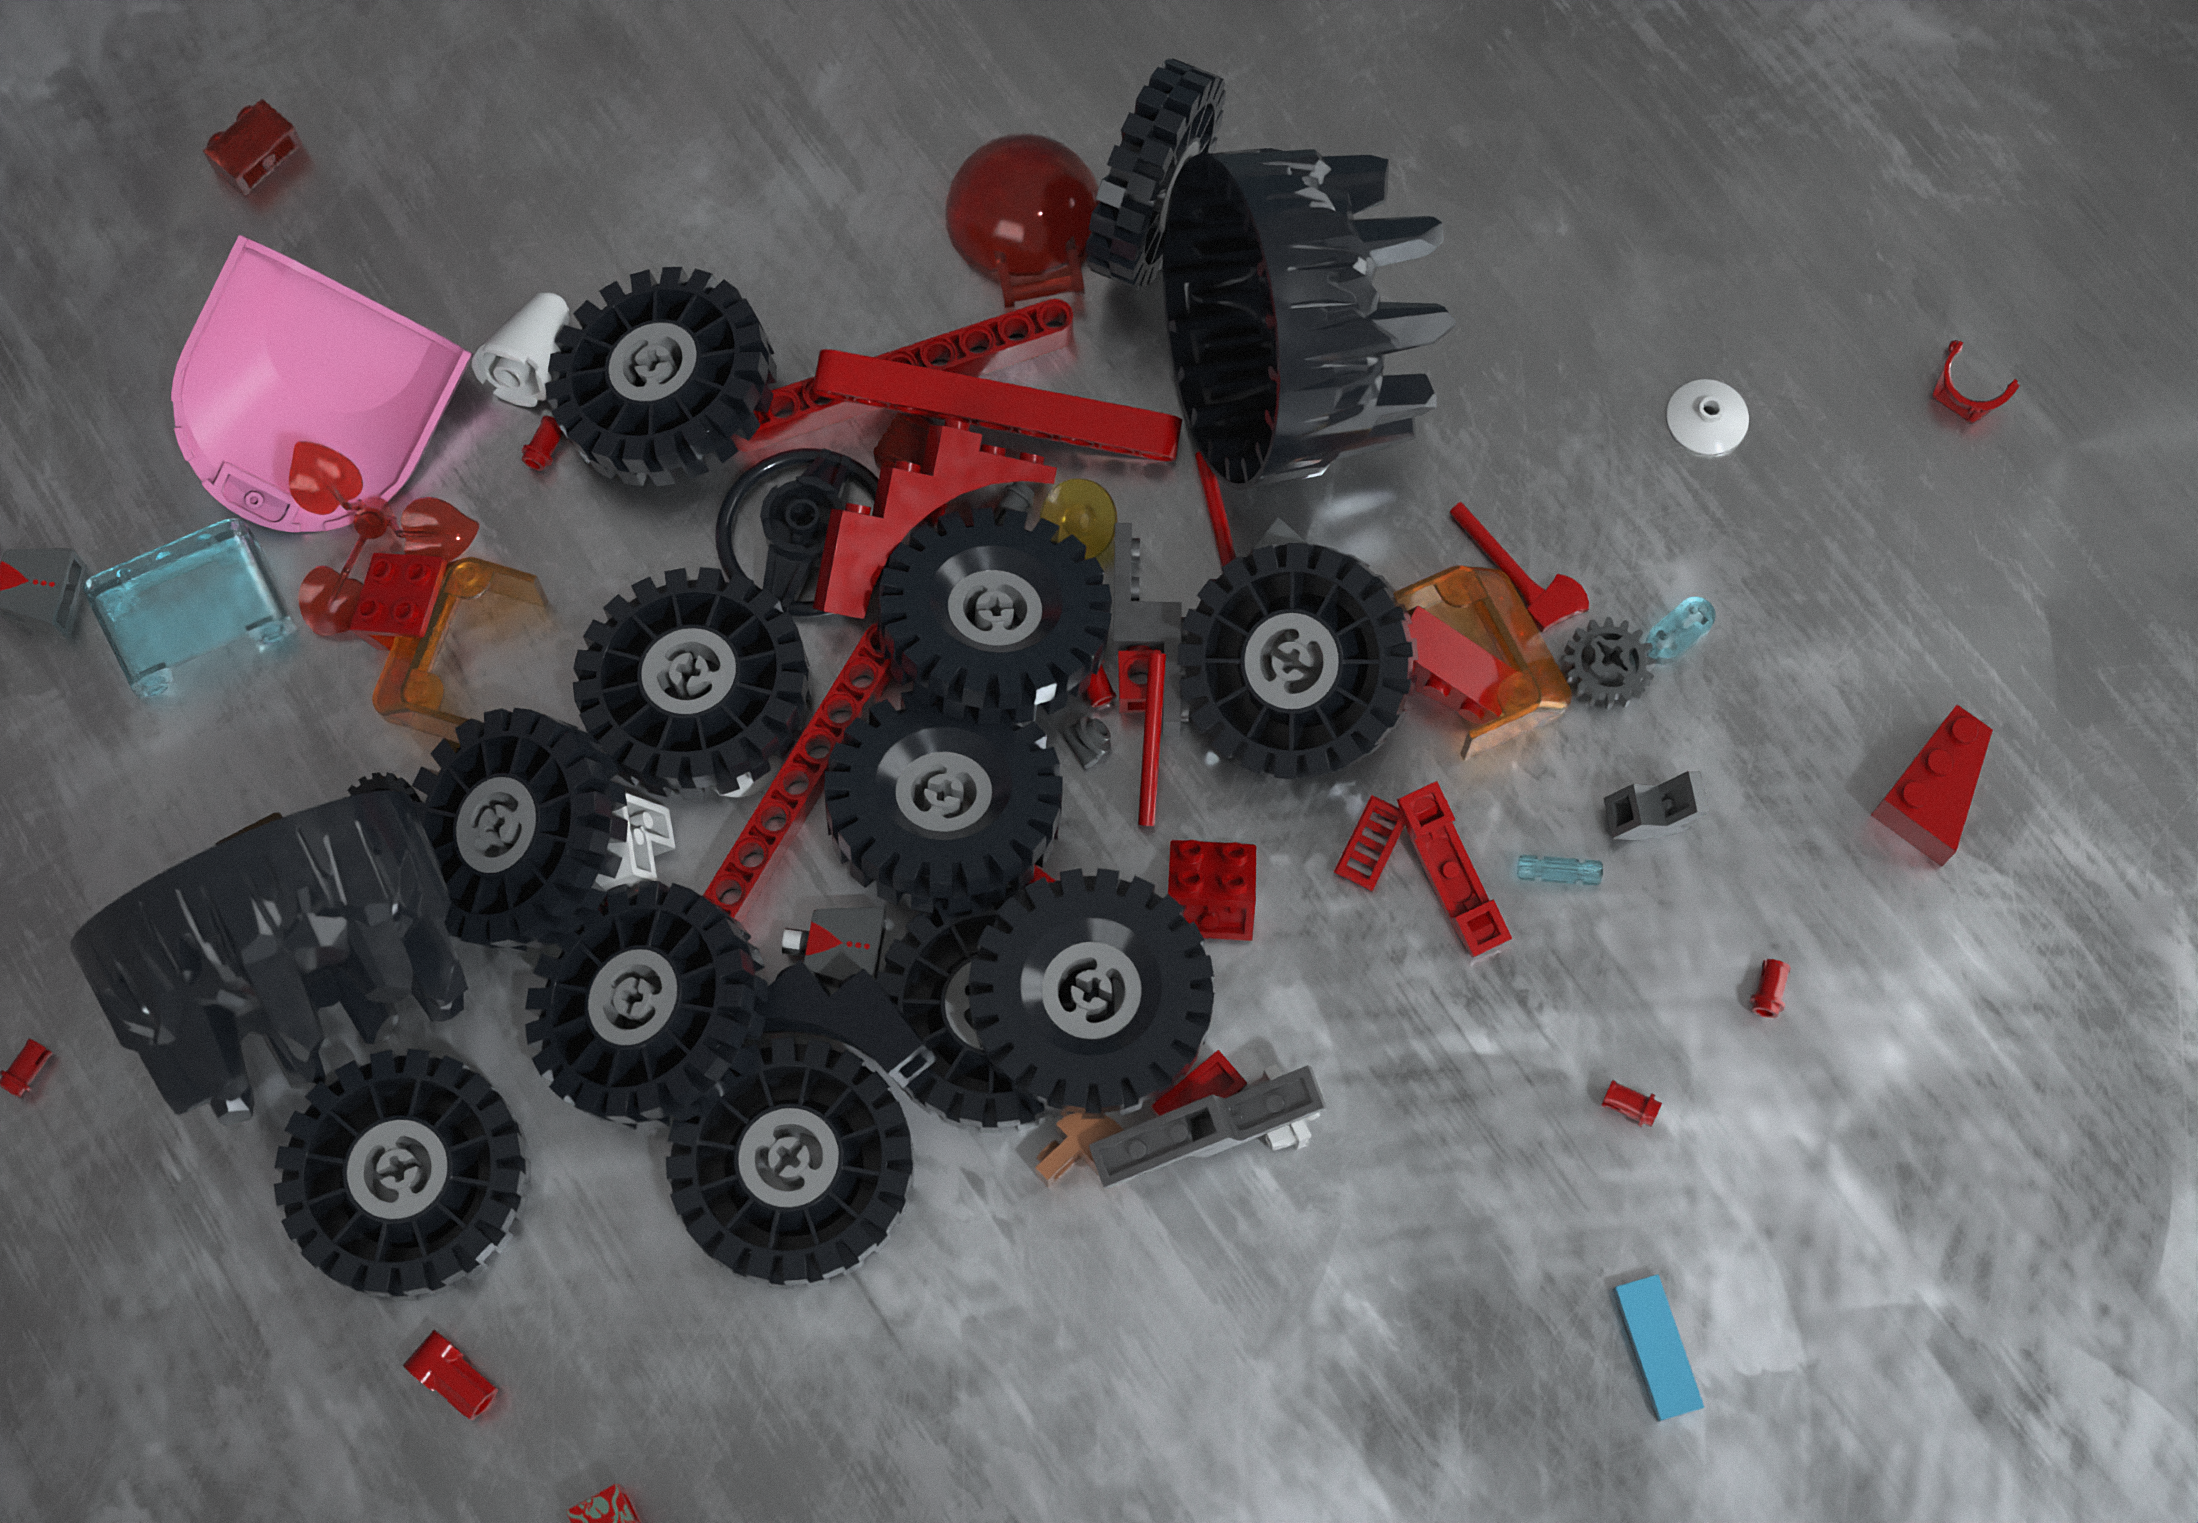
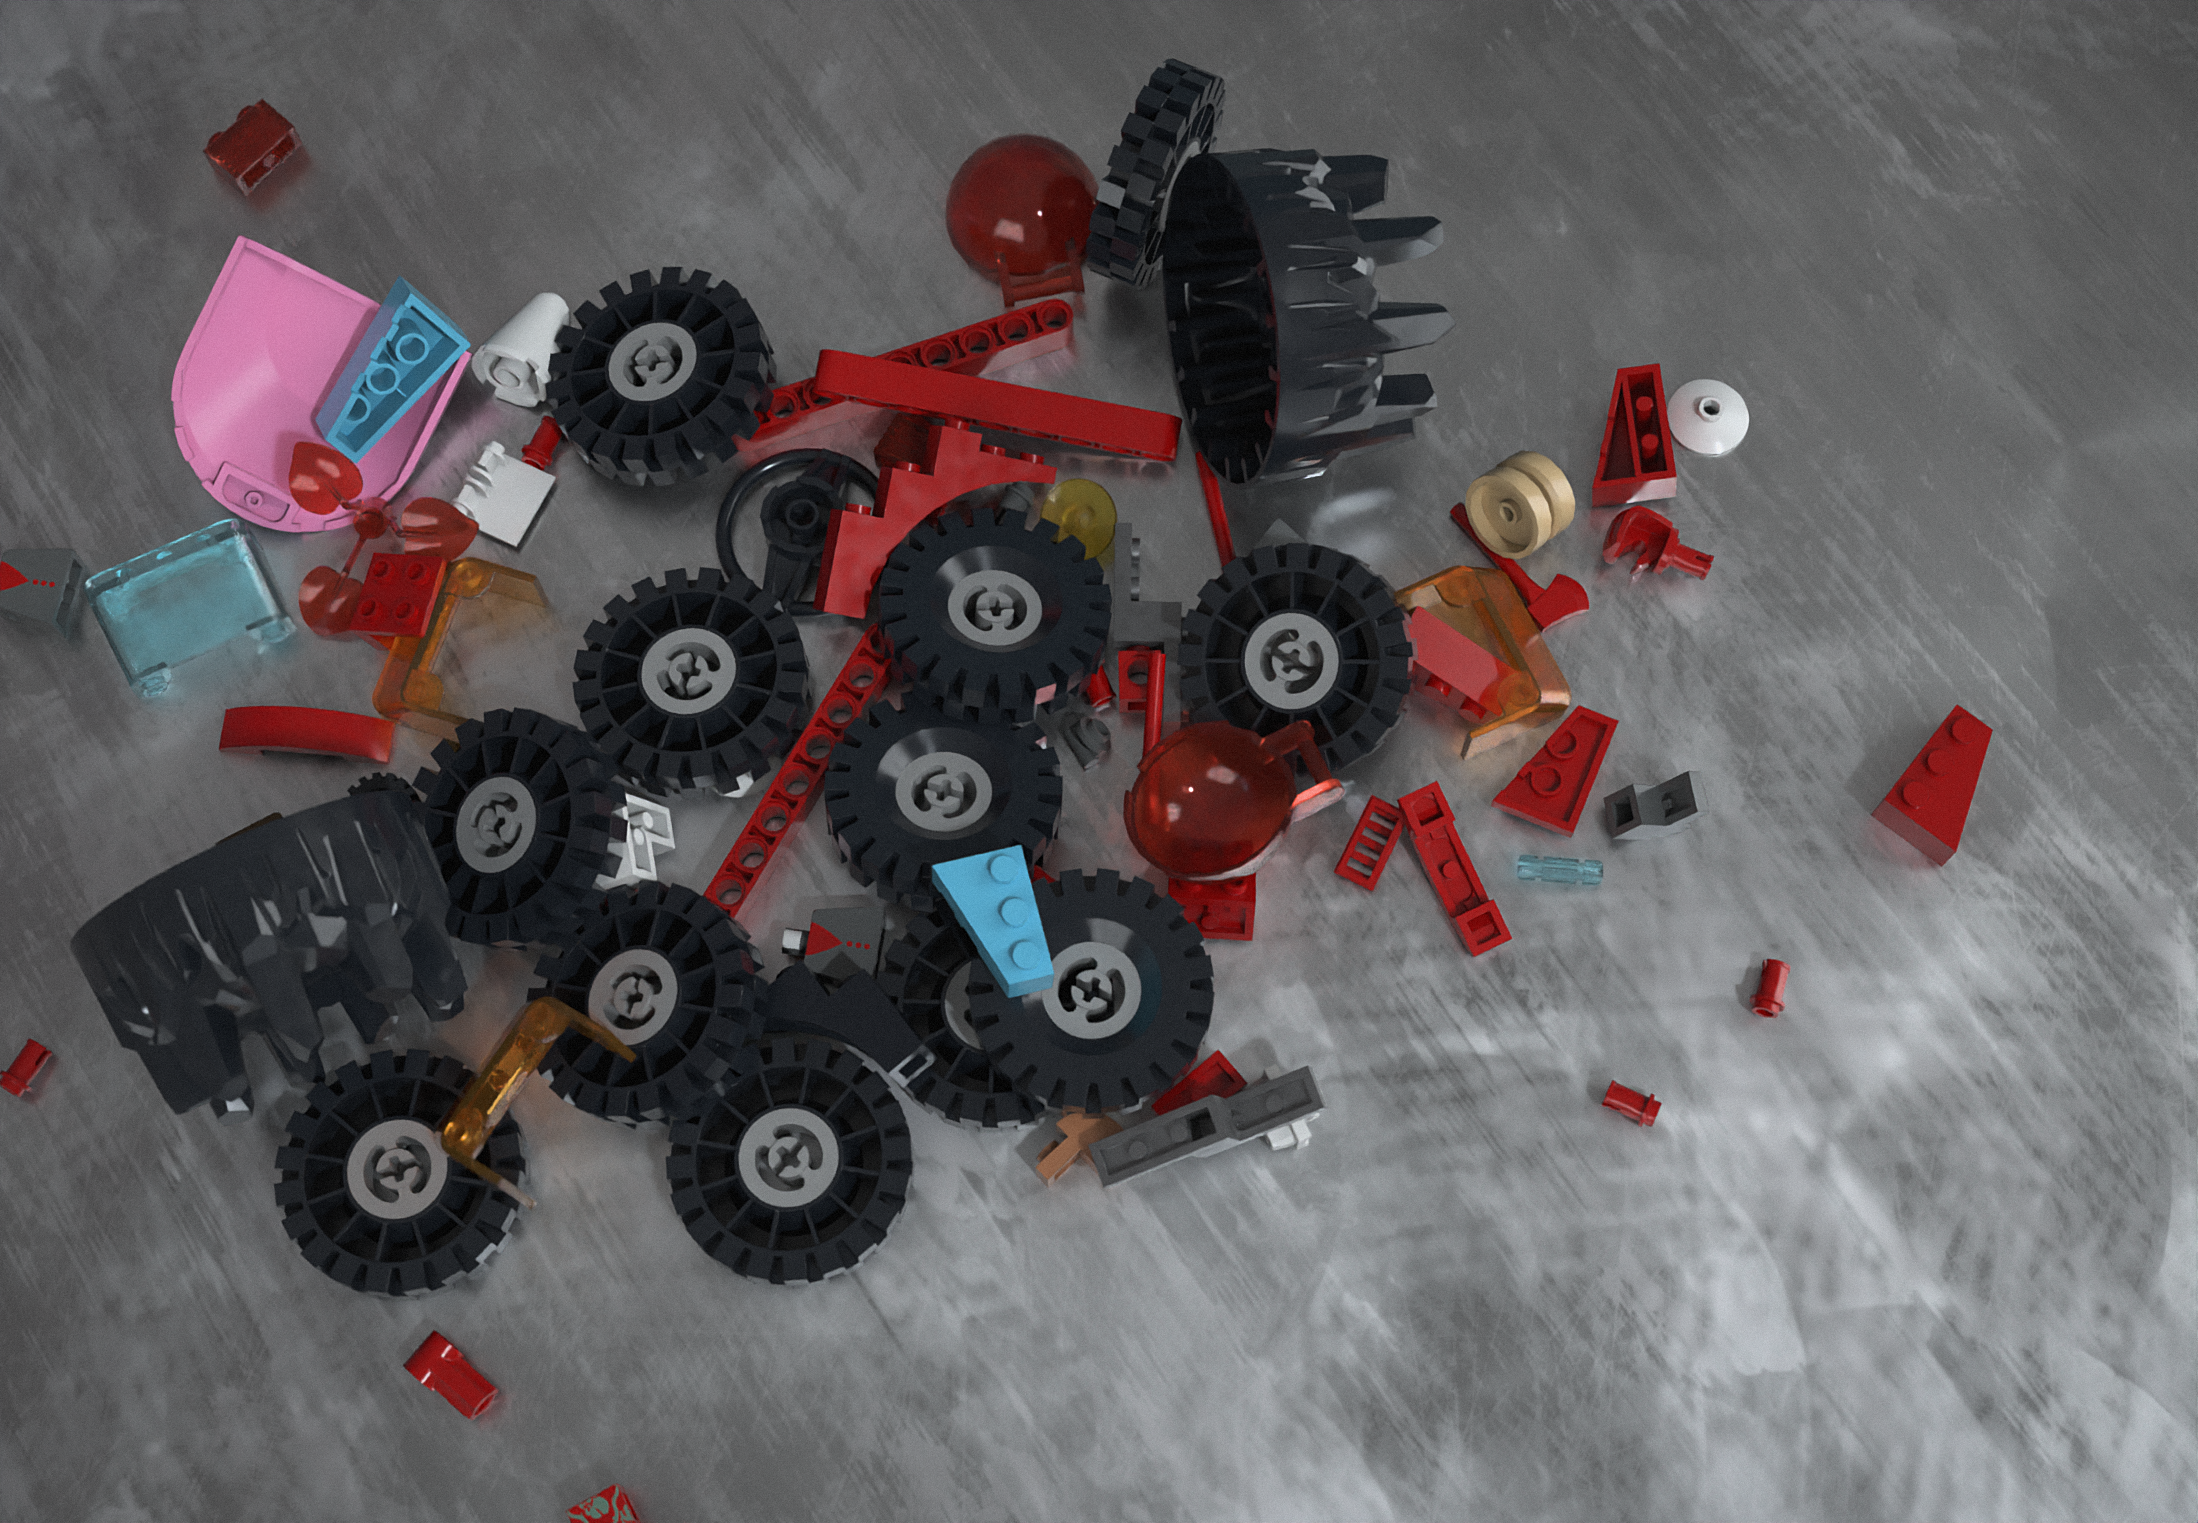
(307, 731): none -> red slope
(390, 370): none -> medium azure wedge
(501, 493): none -> white hinge
(502, 1077): none -> clear orange windscreen
(1000, 915): none -> medium azure wedge
(1222, 800): none -> clear red windscreen
(1520, 504): none -> tan wheel
(1561, 774): none -> red wing
(1612, 681): dark grey gear -> none
(1637, 444): none -> red wedge
(1655, 543): none -> red piece
(1658, 1348): medium azure tile -> none
(1685, 637): clear light blue beam -> none
(1966, 408): red helmet -> none

